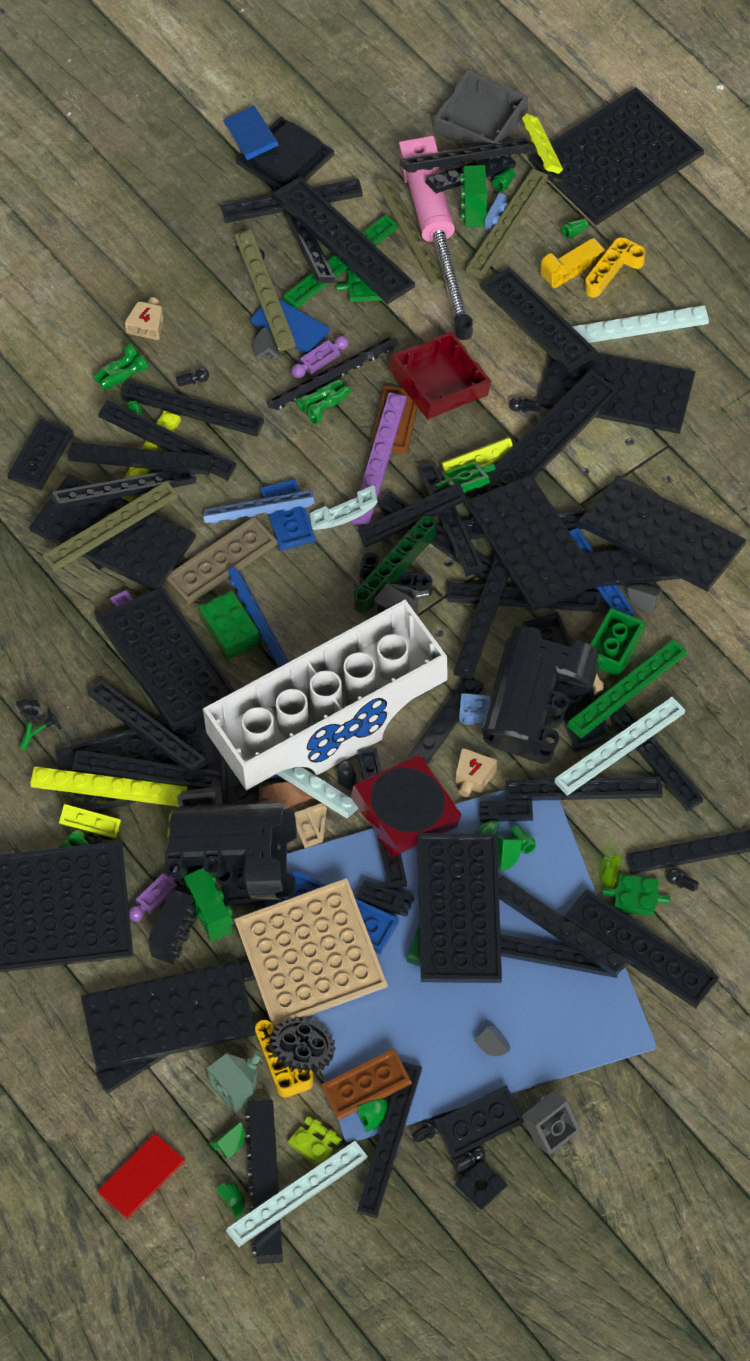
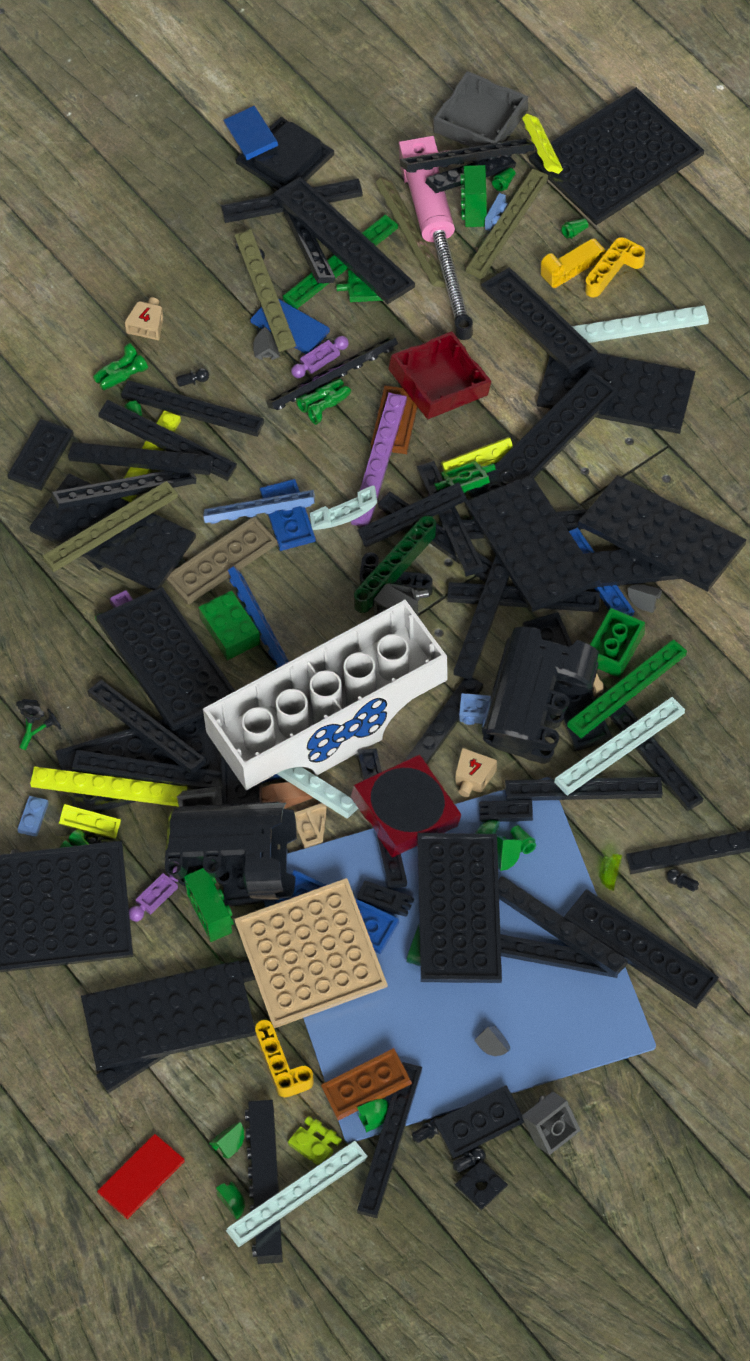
(33, 816): none -> medium blue plate
(172, 927): black brick -> none
(234, 1079): sand green piece -> none
(302, 1045): black gear -> none
(346, 775): black brick -> none
(524, 405): black axle -> none
(636, 895): green plate -> none

